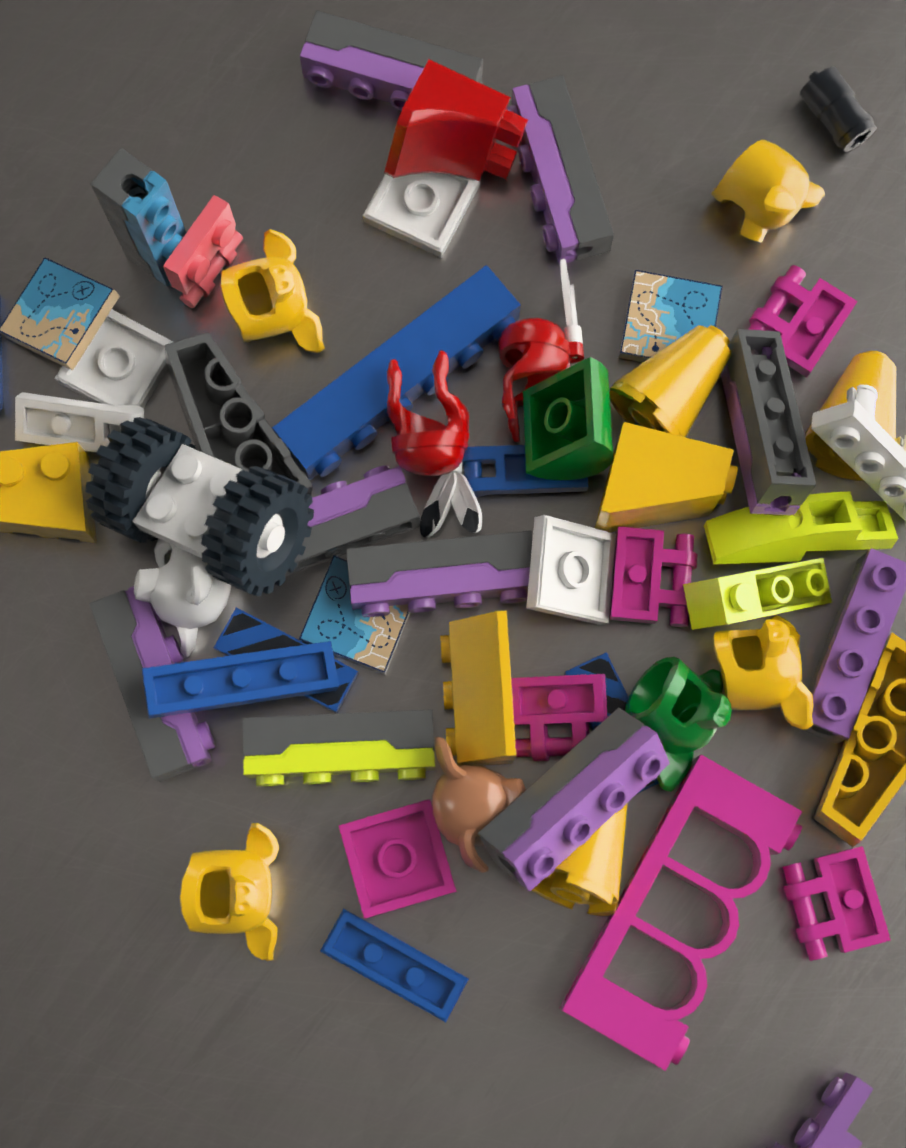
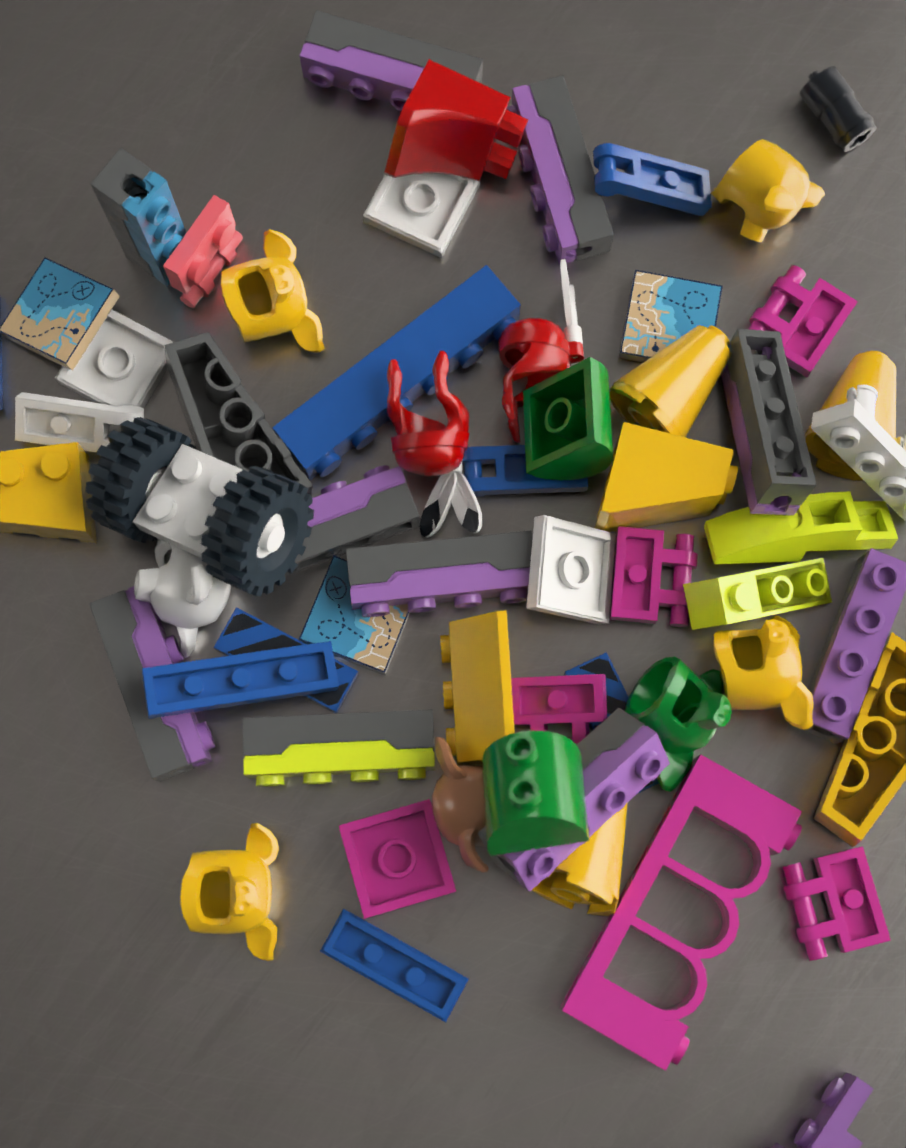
(533, 792): none -> green brick
(651, 179): none -> blue plate

